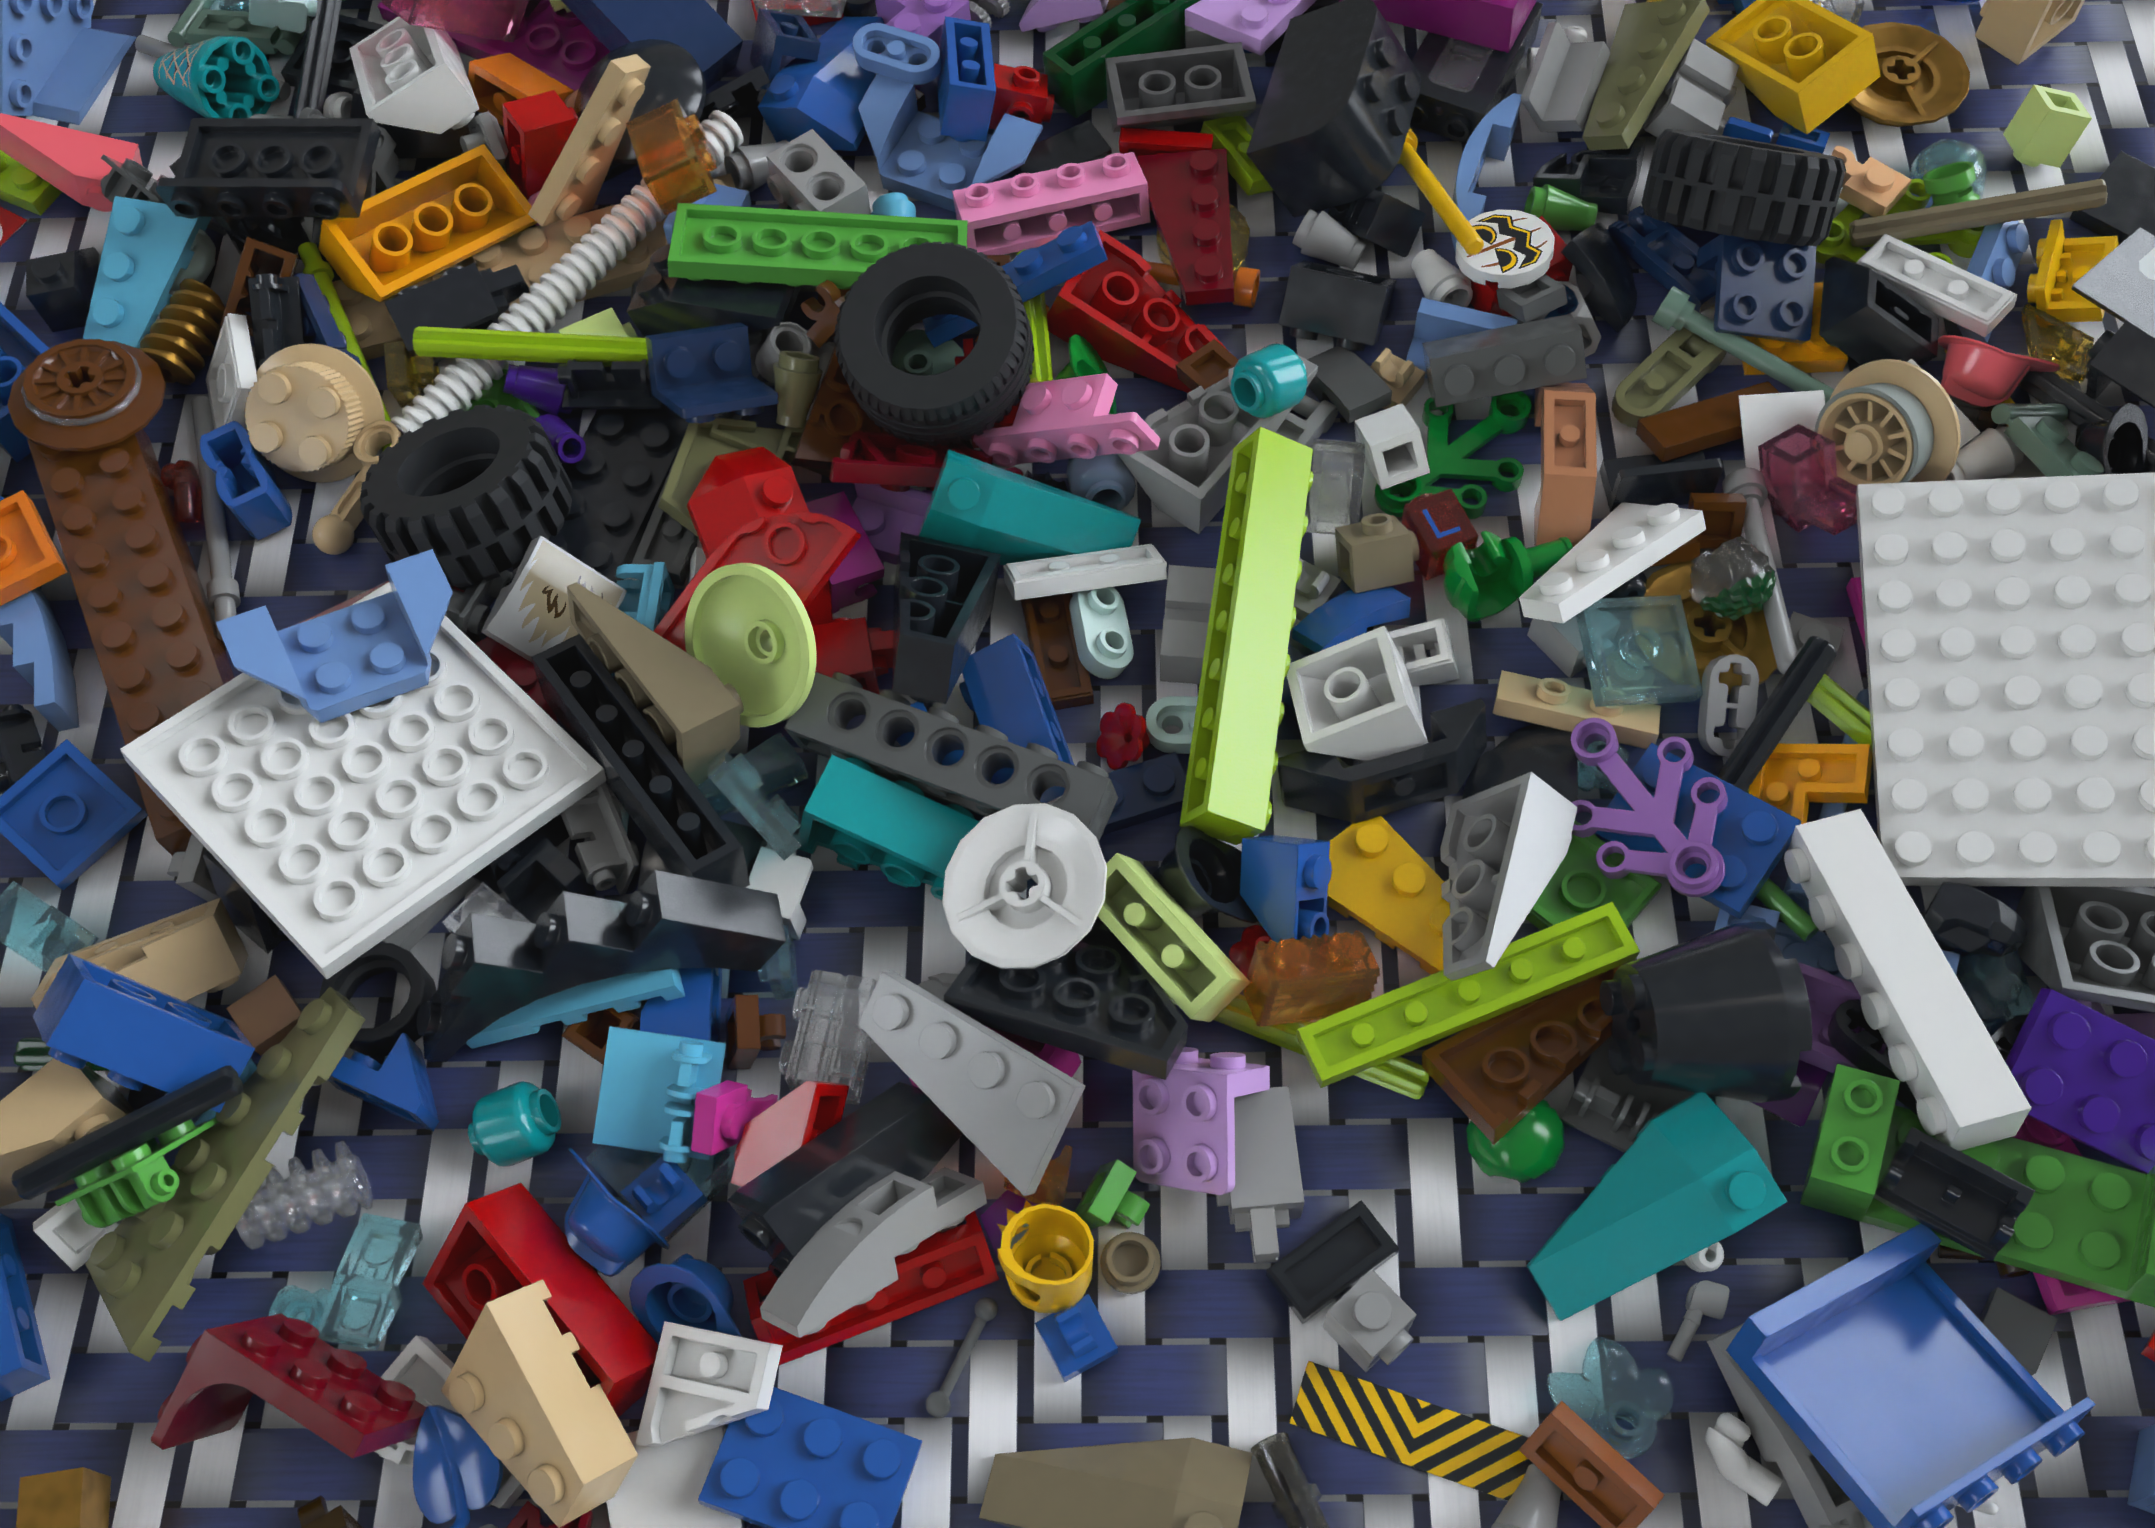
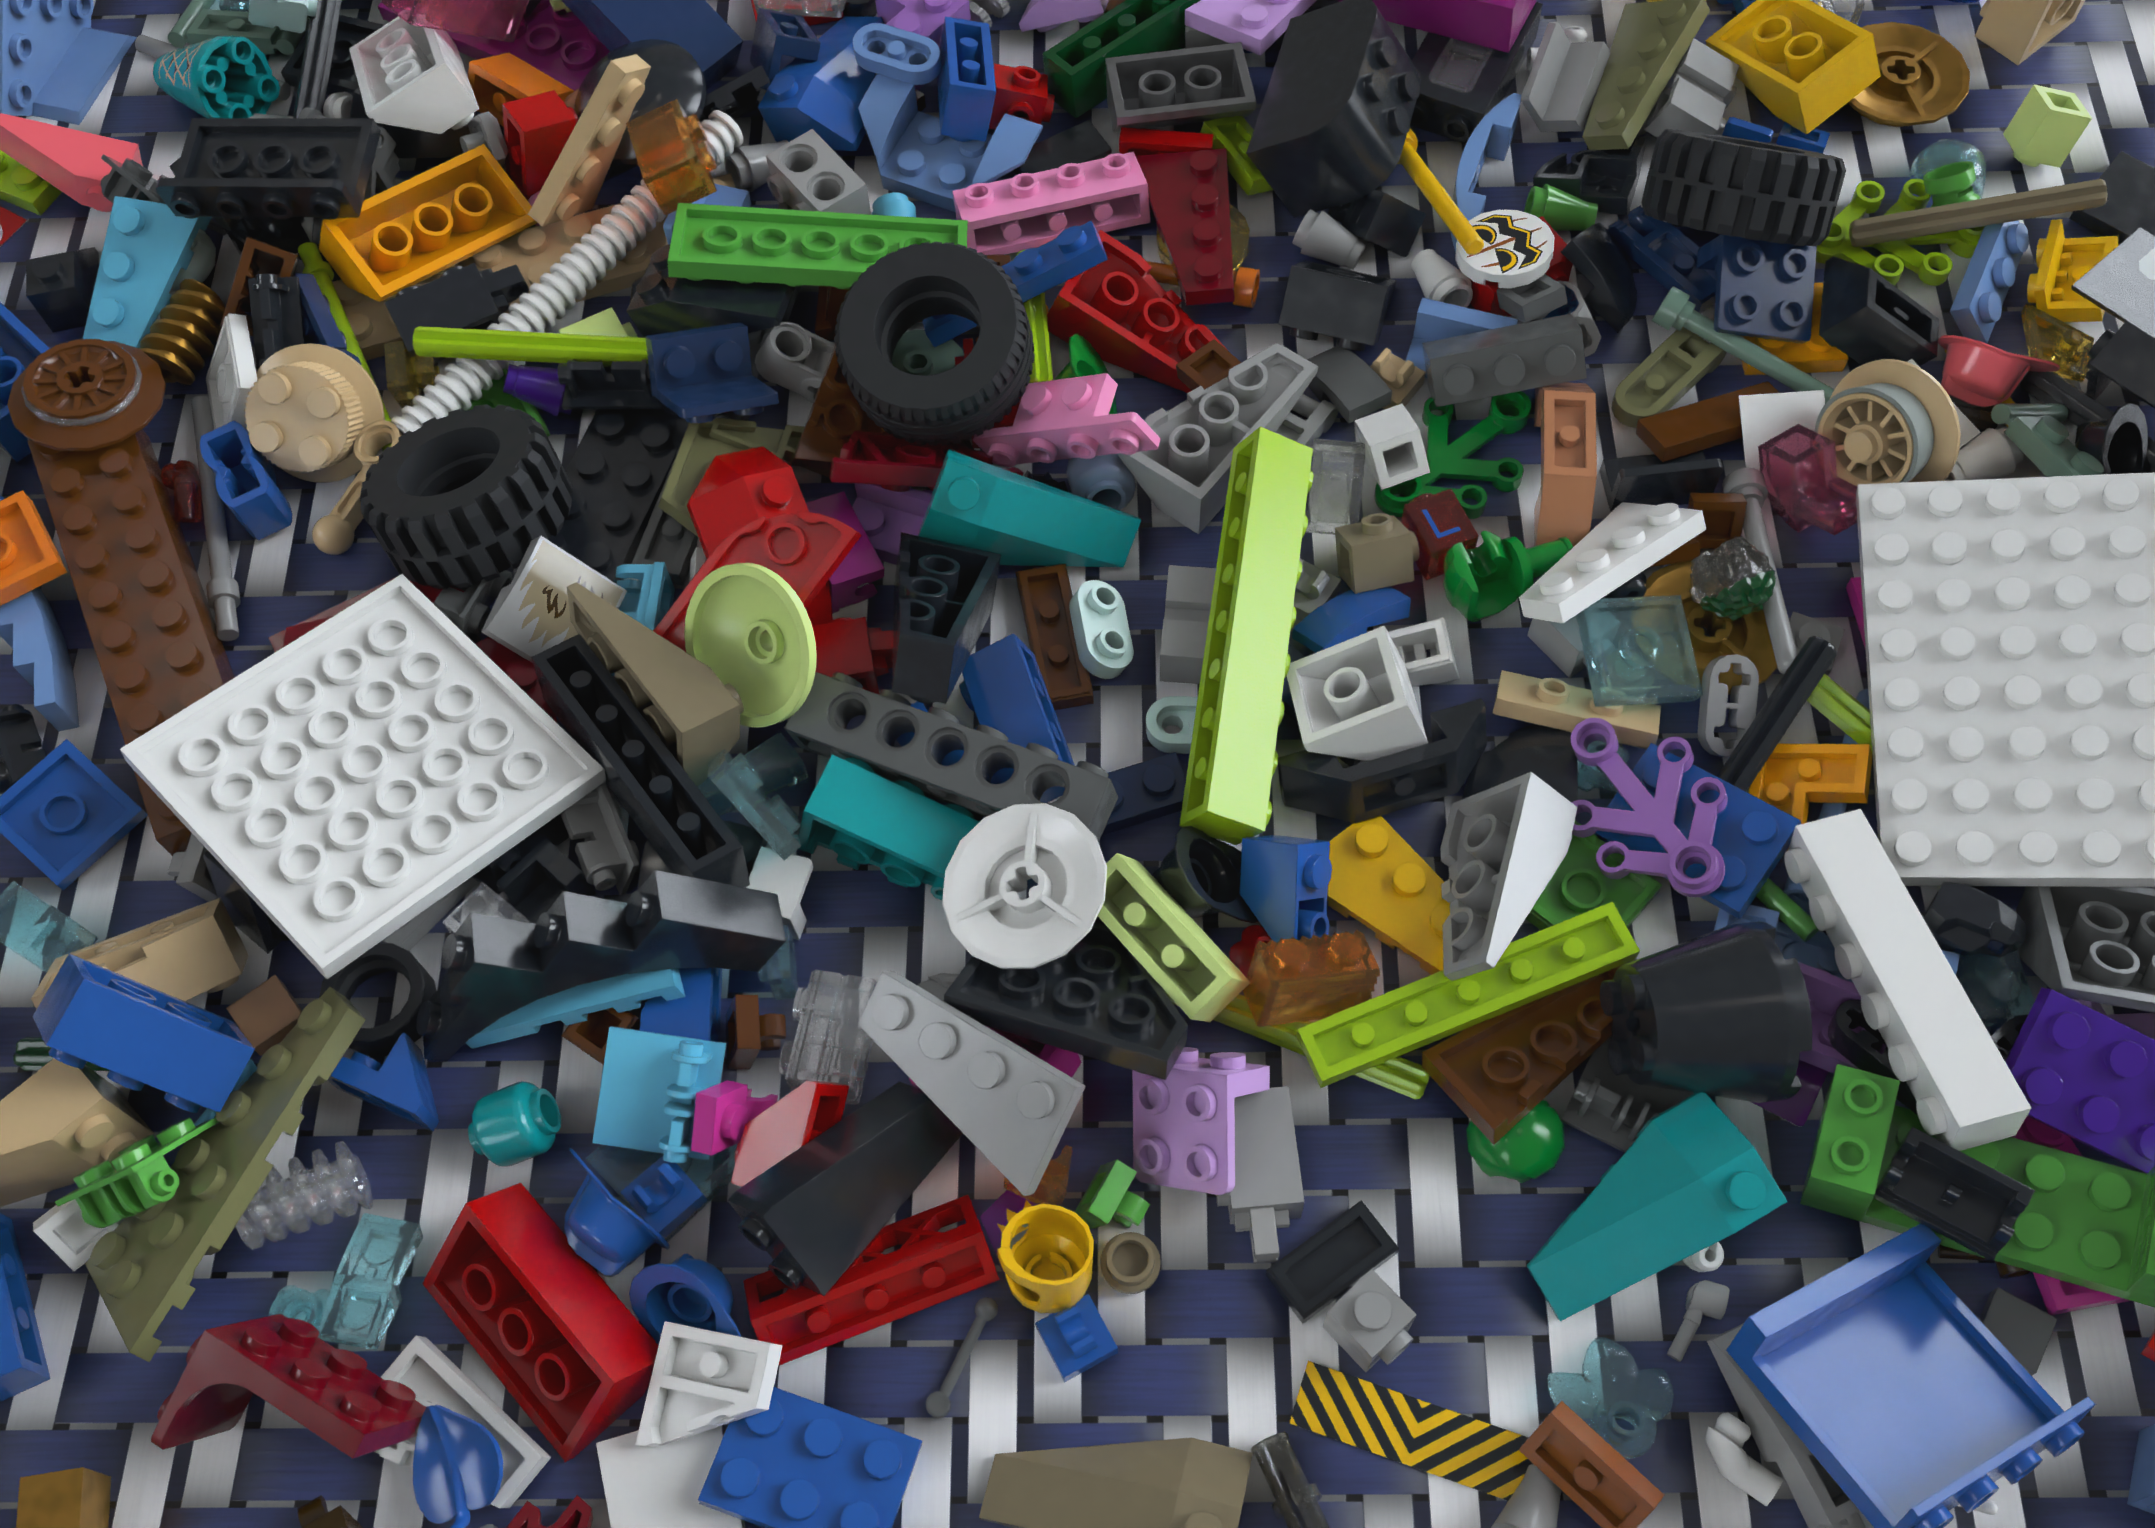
(127, 1132): black axle -> none
(351, 653): medium blue piece -> none
(537, 1408): tan wedge -> none
(566, 442): dark purple cone -> none
(796, 383): olive cone -> none
(826, 316): reddish brown tile -> none
(857, 1246): light grey slope -> none
(1084, 571): white tile -> none
(1122, 736): red plant -> none
(1269, 381): teal head -> none
(1870, 185): light nougat plate -> none
(1940, 285): white tile -> none

